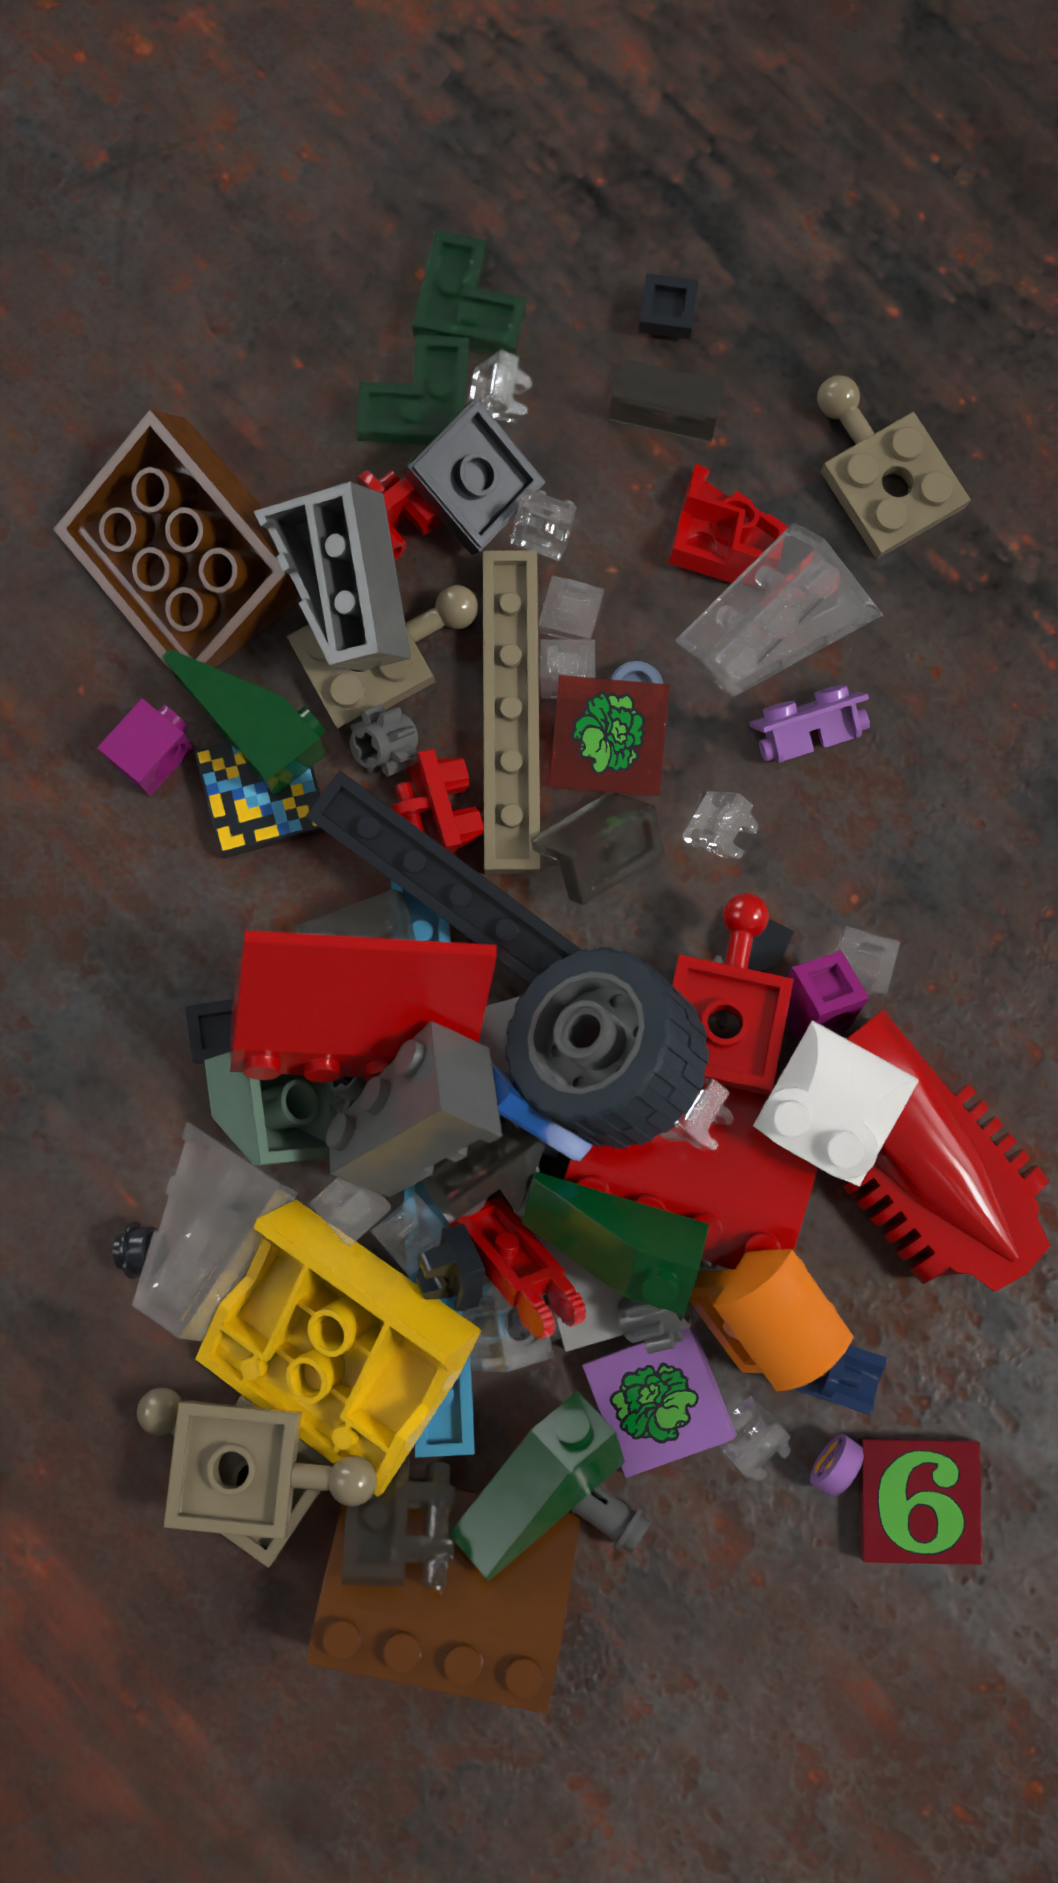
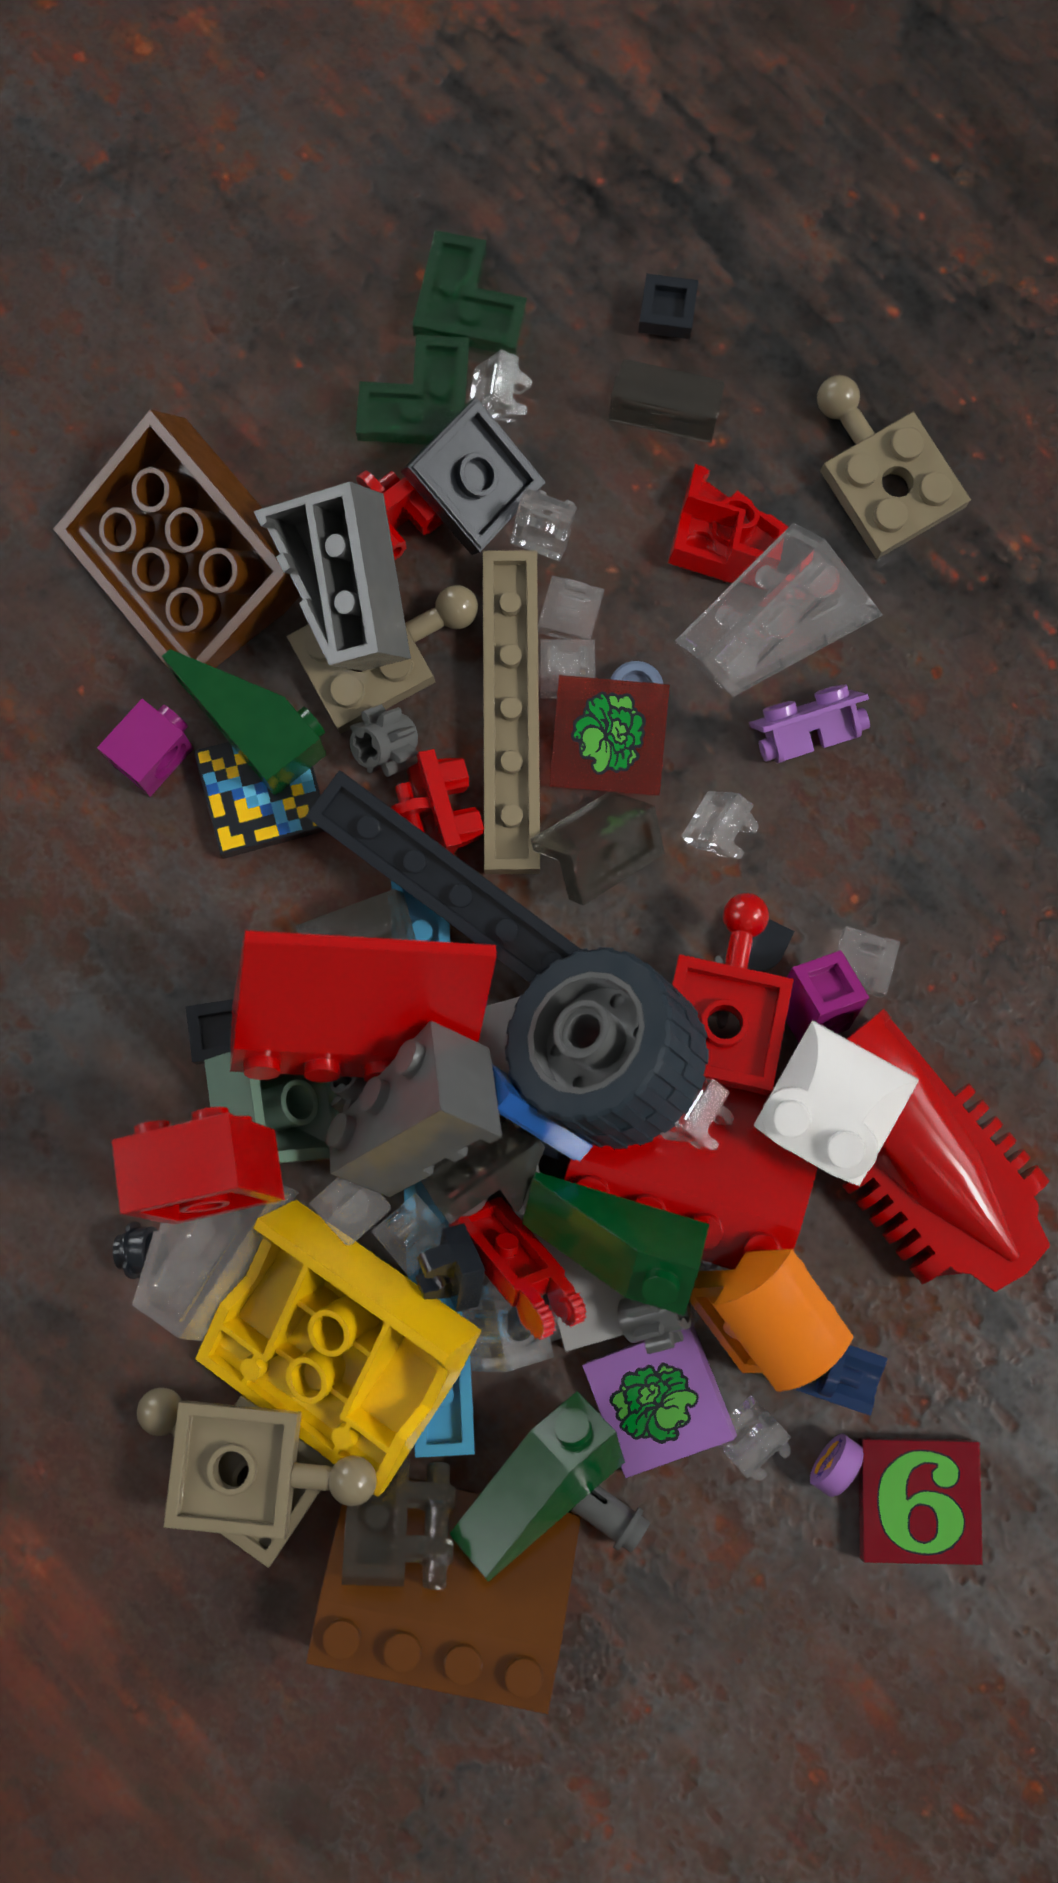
(197, 1167): none -> red brick

